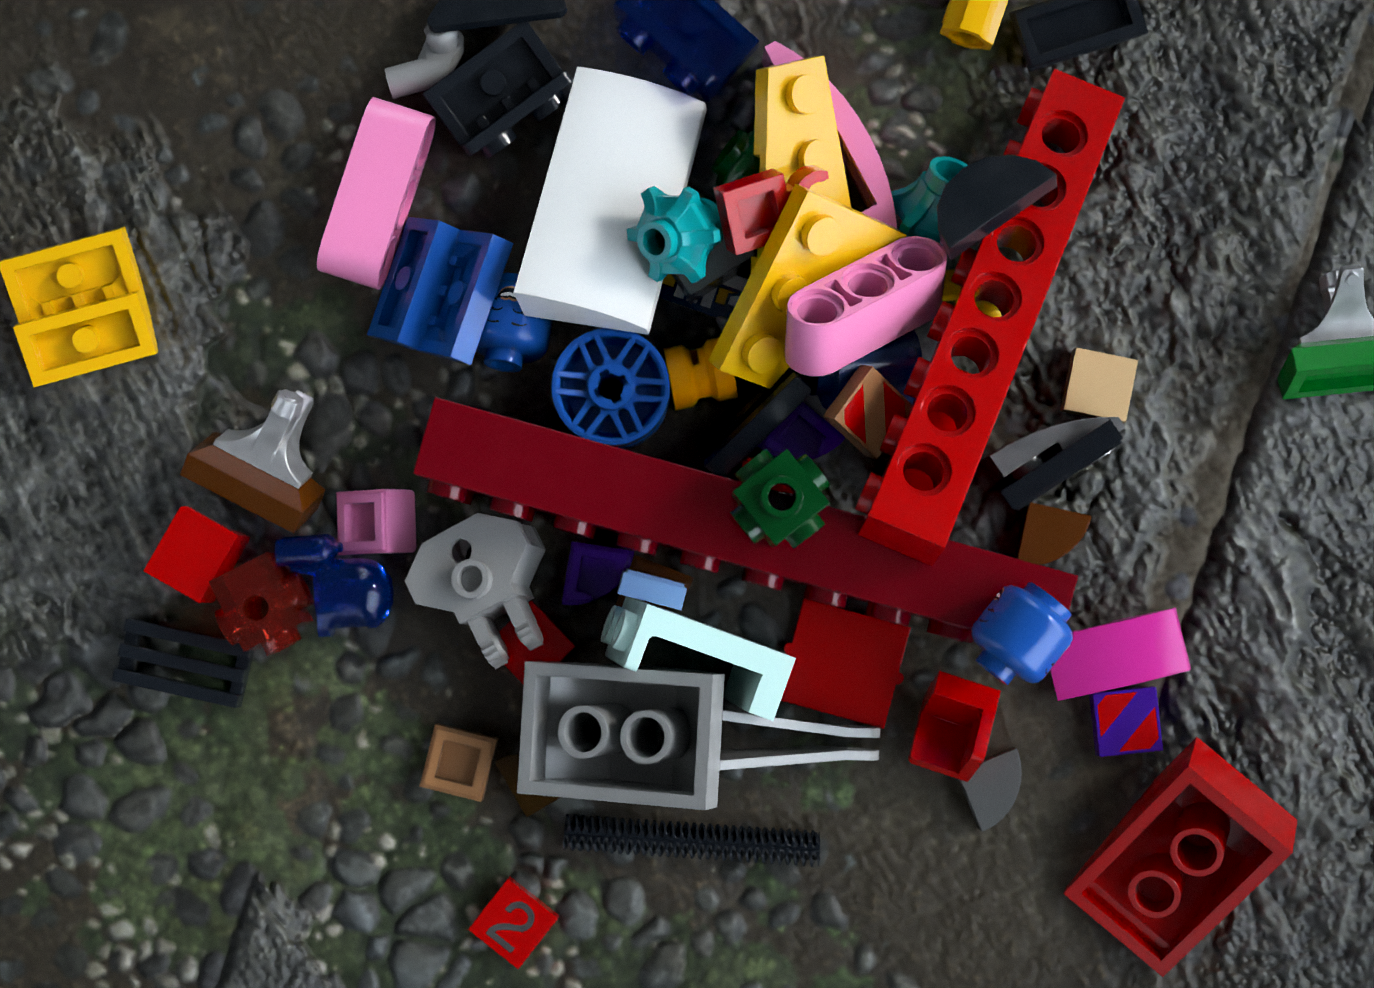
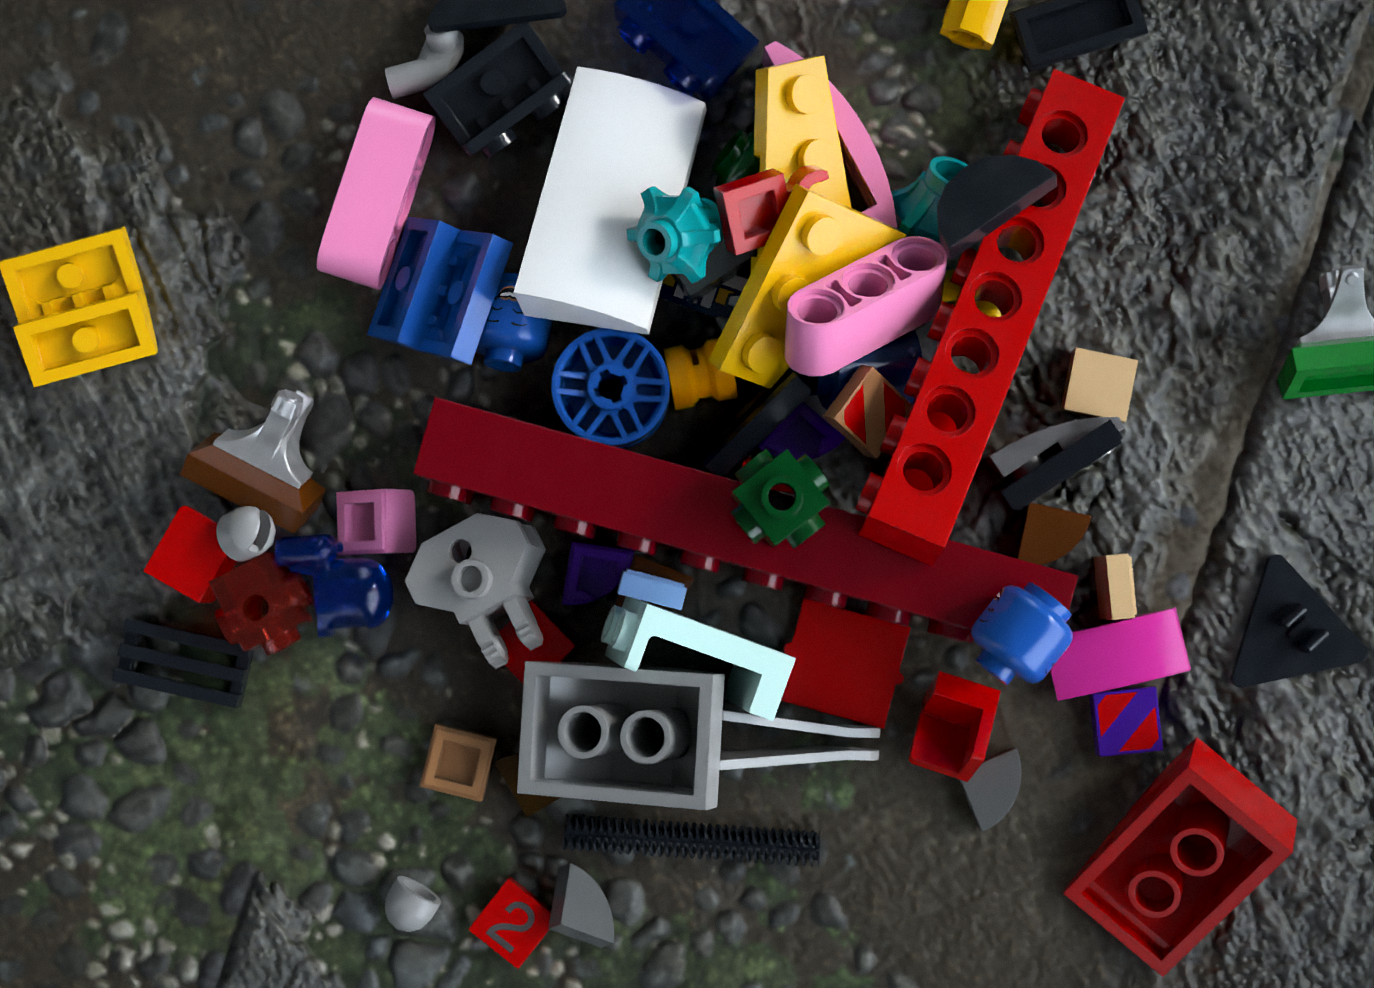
(245, 533): none -> light grey hinge
(410, 904): none -> light grey hinge
(581, 908): none -> dark grey tile
(1115, 586): none -> tan tile
(1291, 631): none -> black piece

